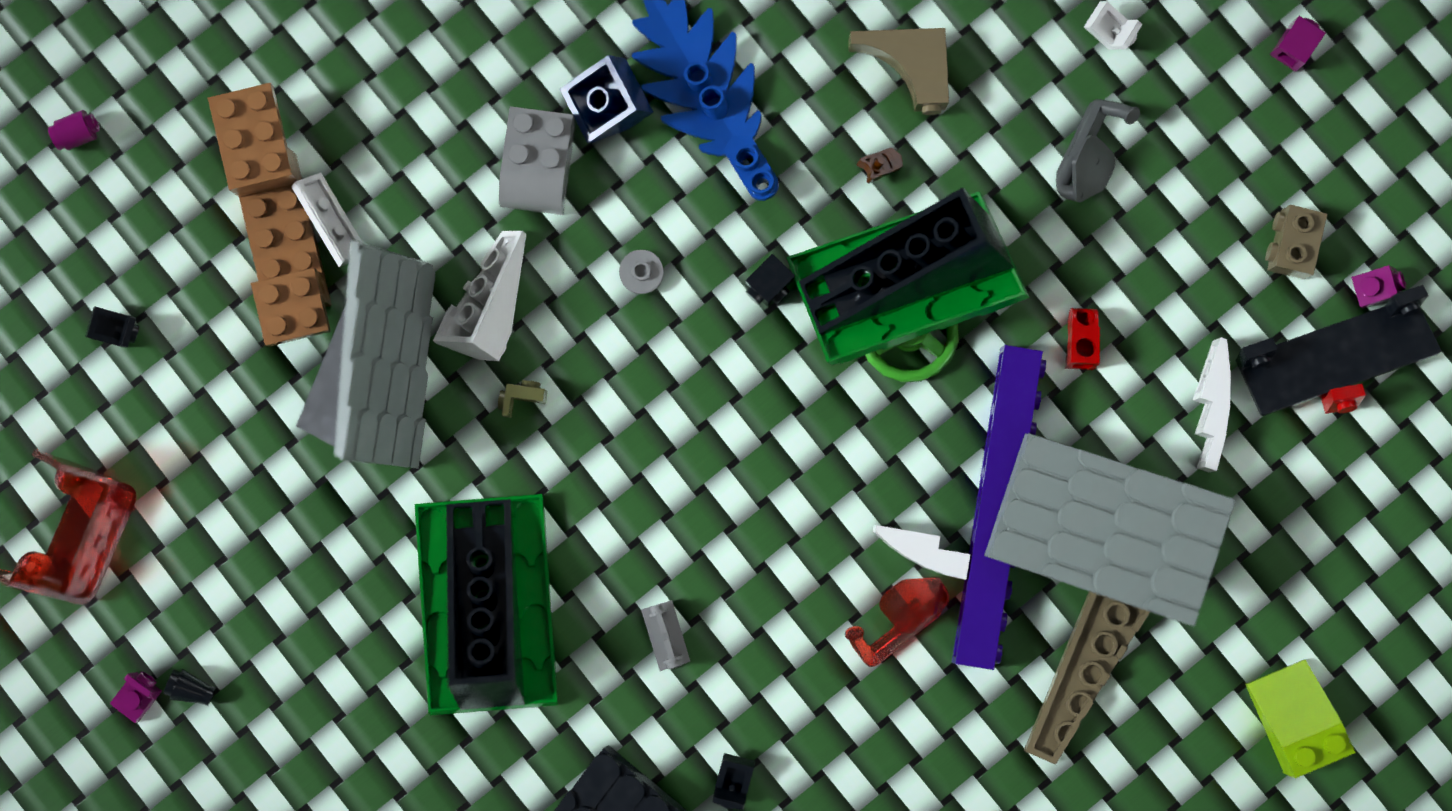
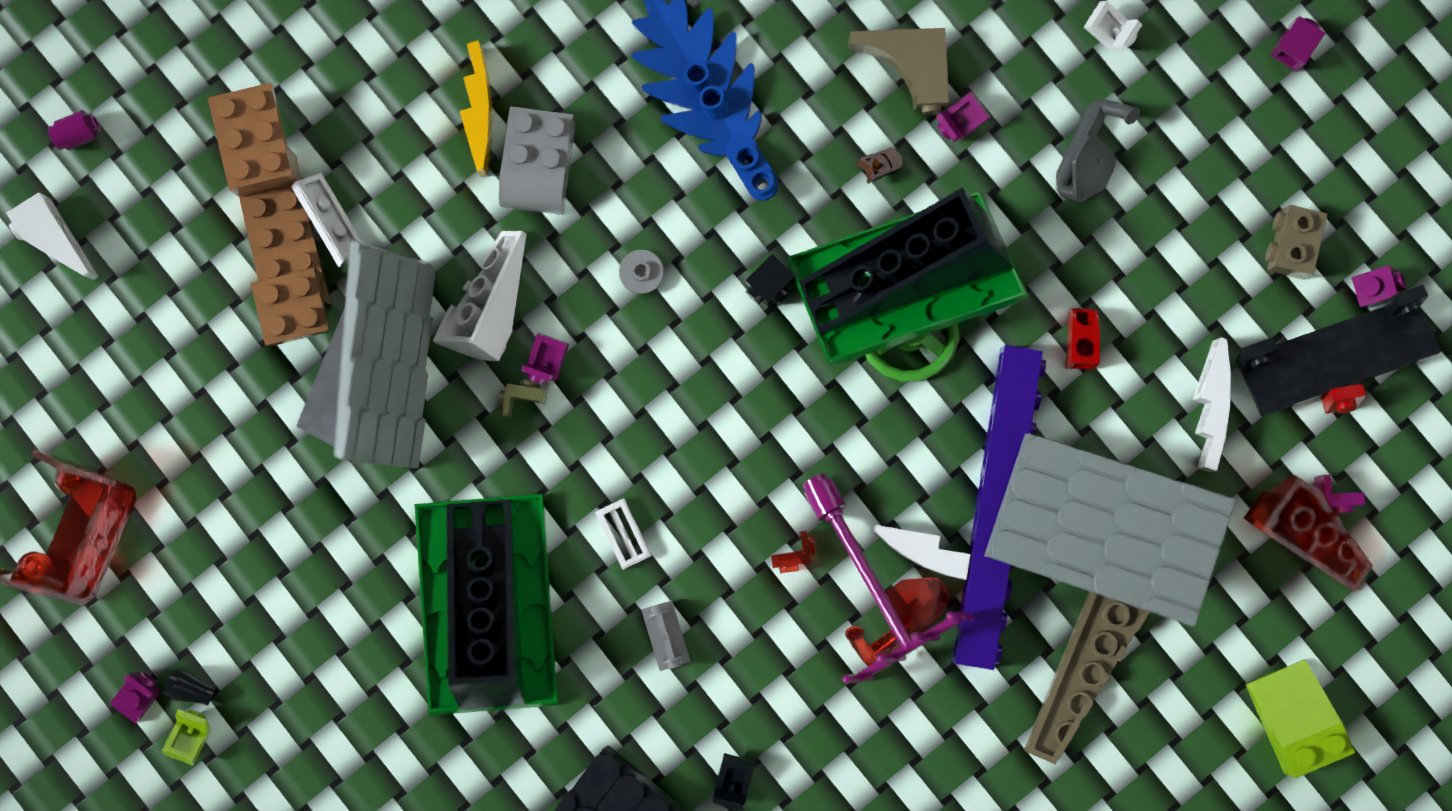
(44, 228): none -> white slope
(112, 327): black bracket -> none
(187, 736): none -> lime bracket
(479, 117): none -> yellow slope
(545, 359): none -> magenta bracket
(606, 99): dark blue slope -> none
(634, 557): none -> white tile
(789, 561): none -> clear red bracket
(828, 506): none -> magenta piece
(962, 118): none -> magenta bracket
(1306, 524): none -> clear red wedge
(1339, 501): none -> magenta bracket

